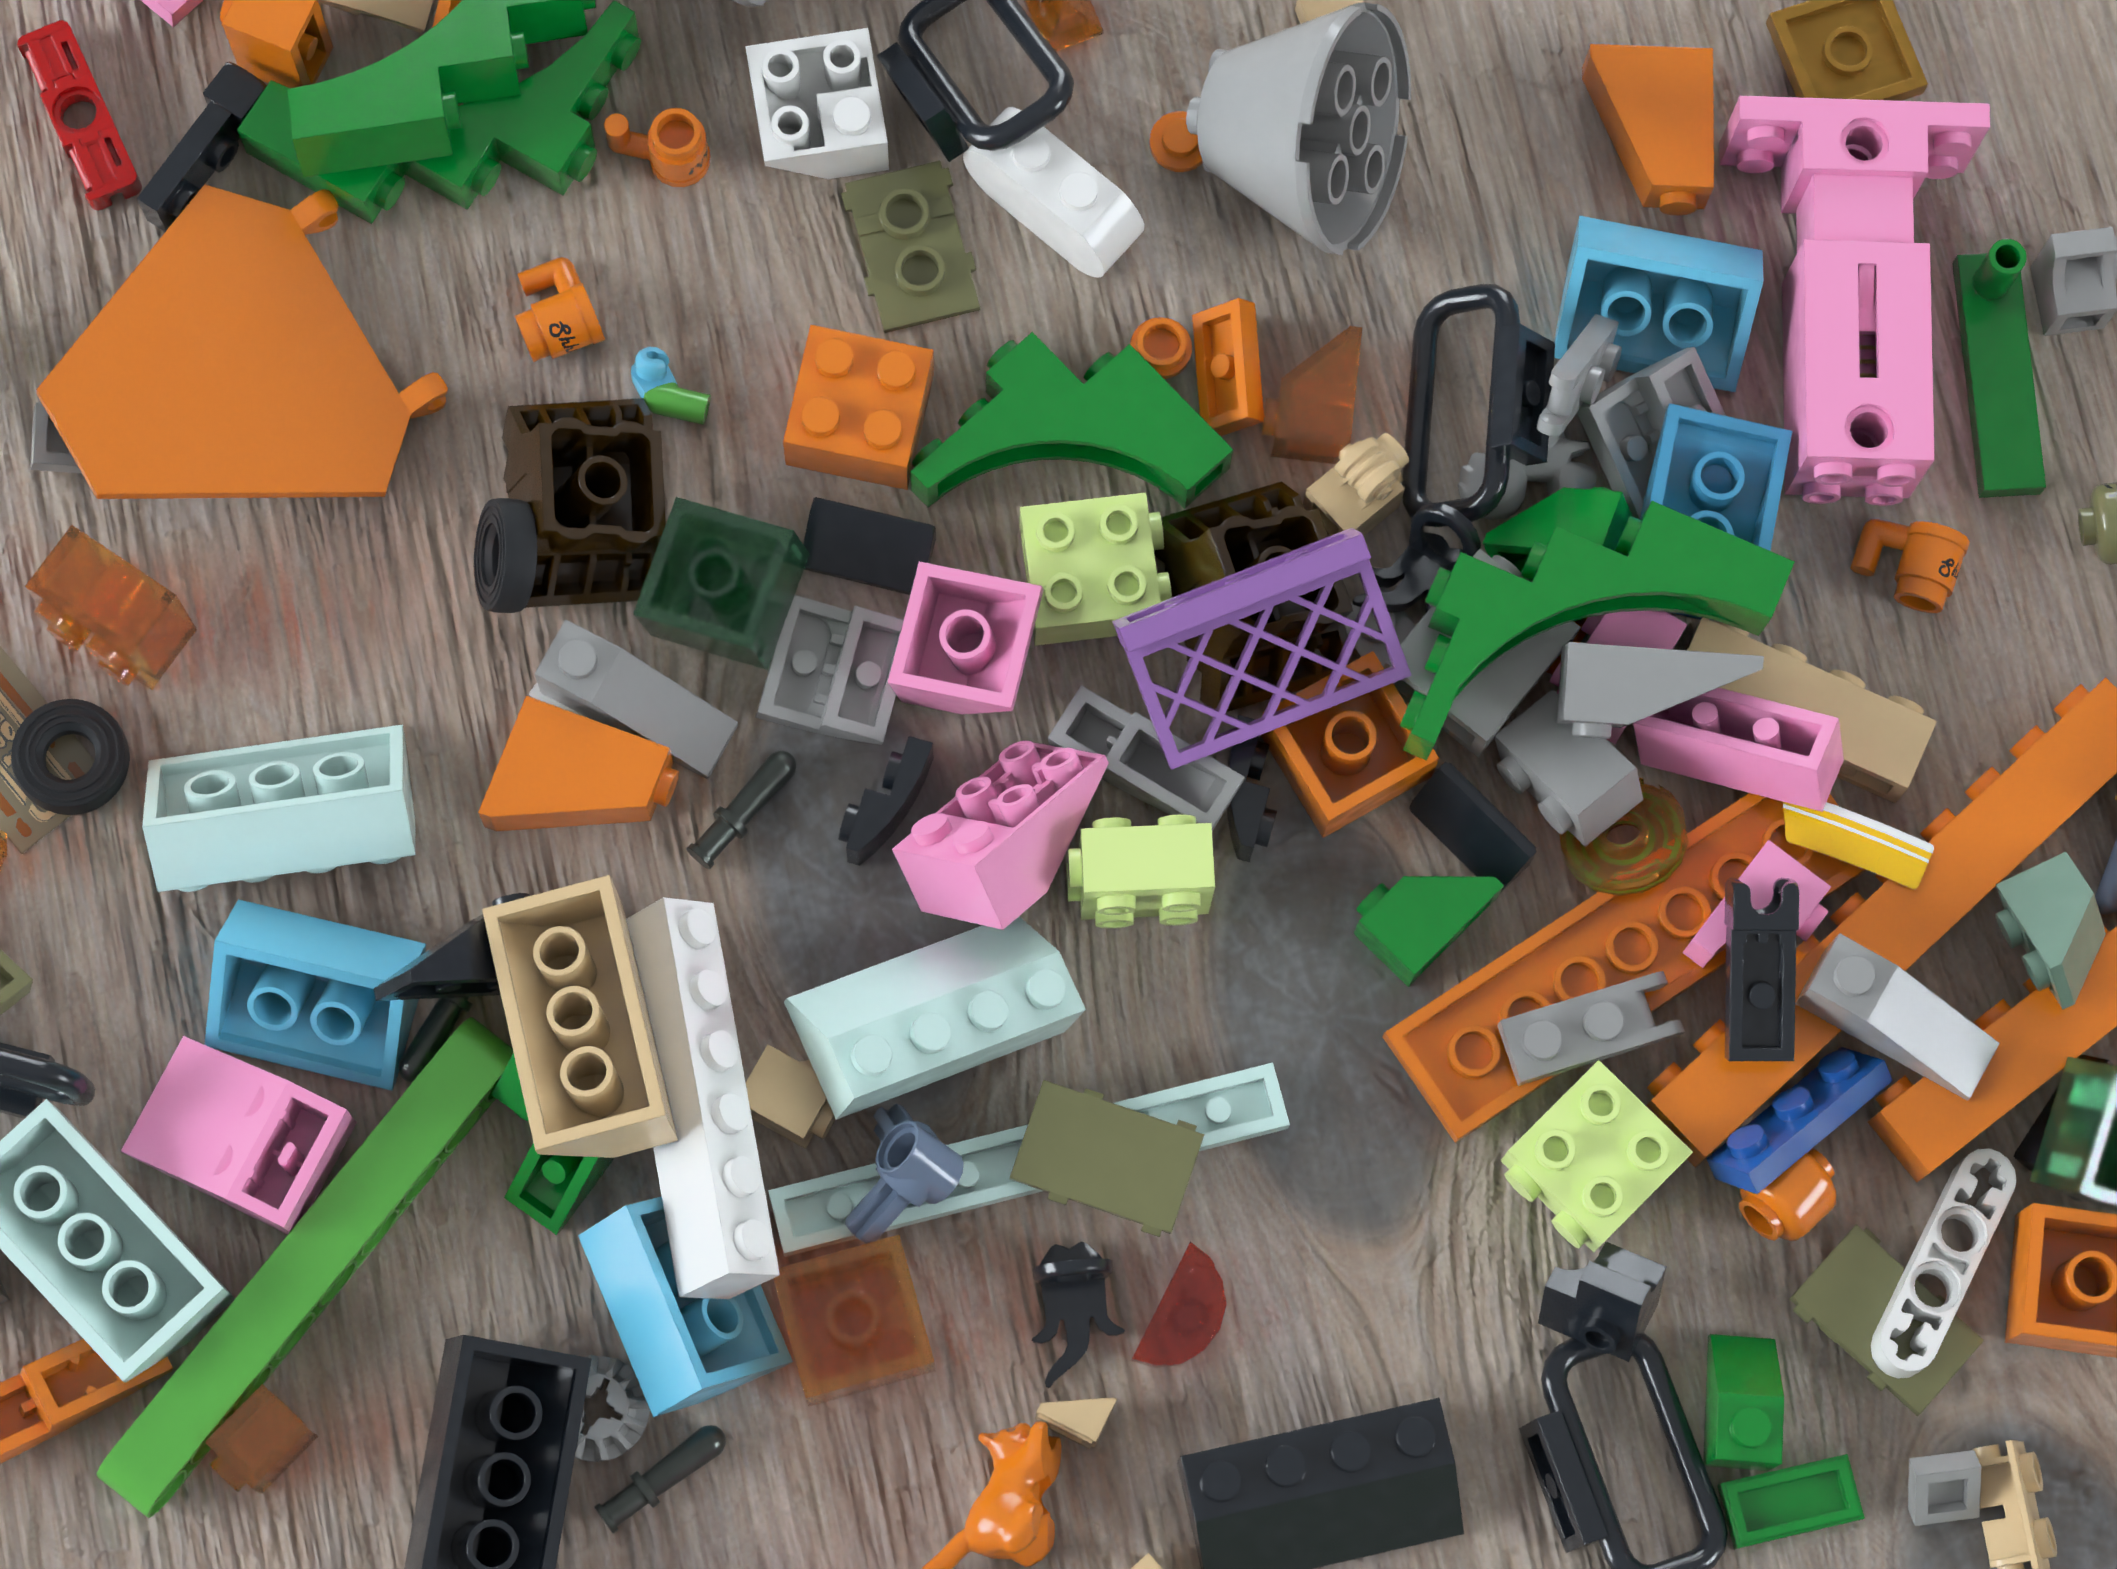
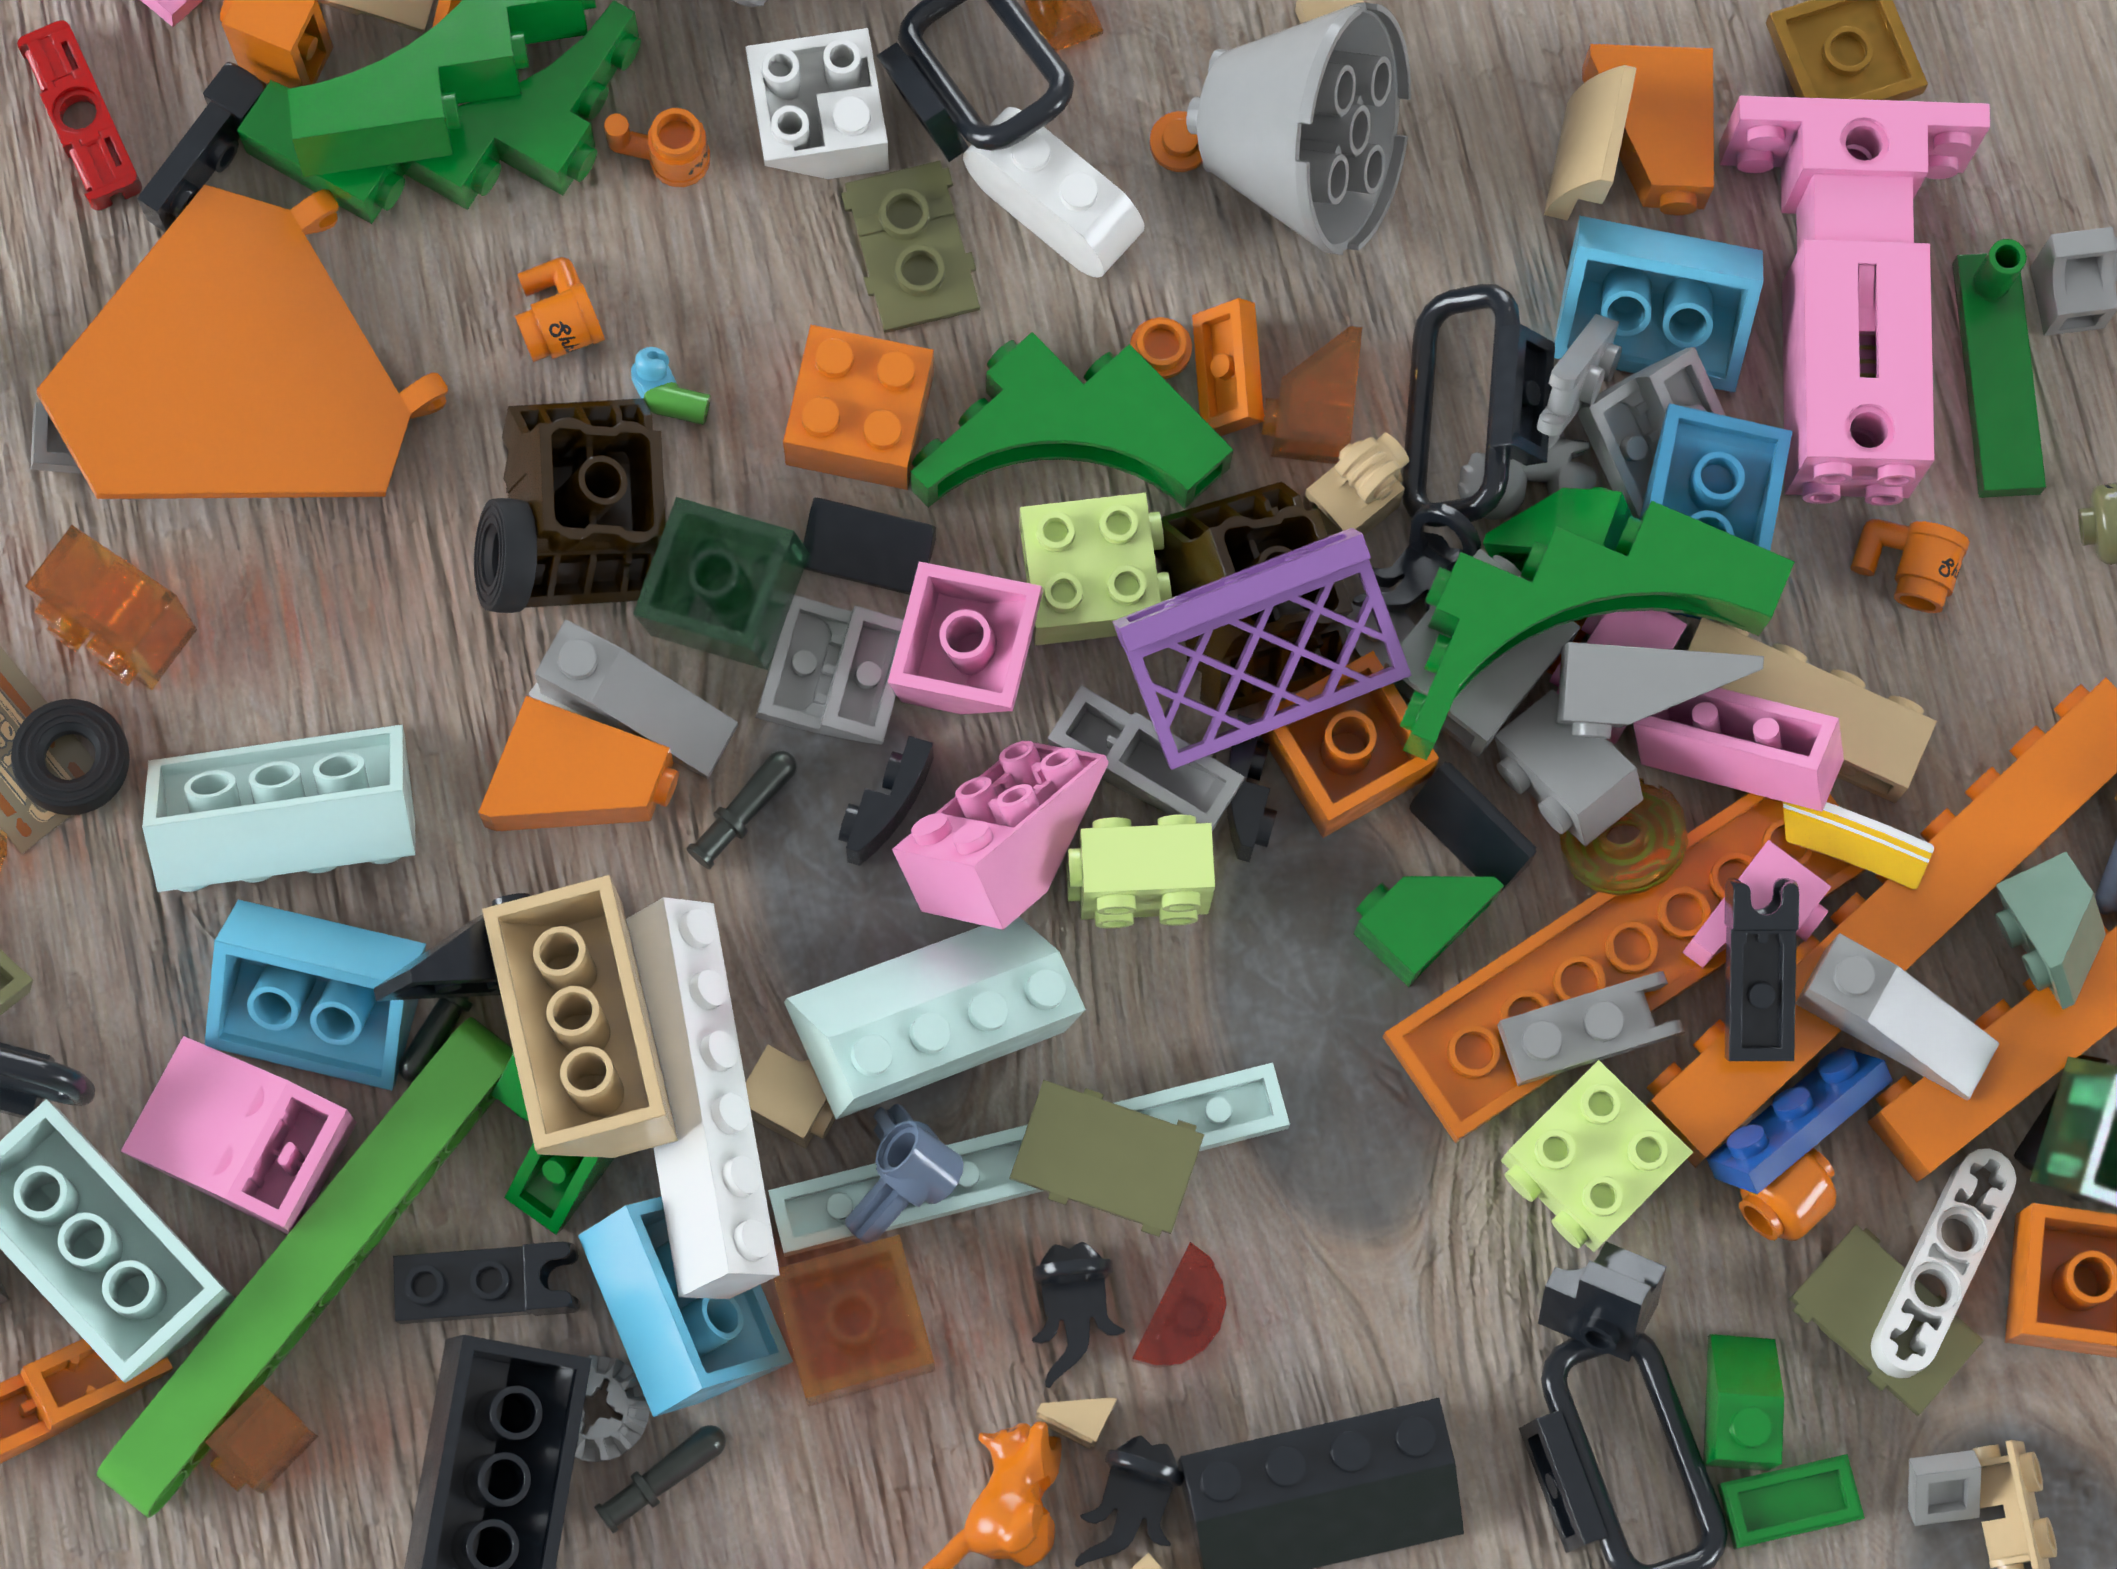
(482, 1283): none -> black plate
(1138, 1489): none -> black piece
(1590, 141): none -> tan slope

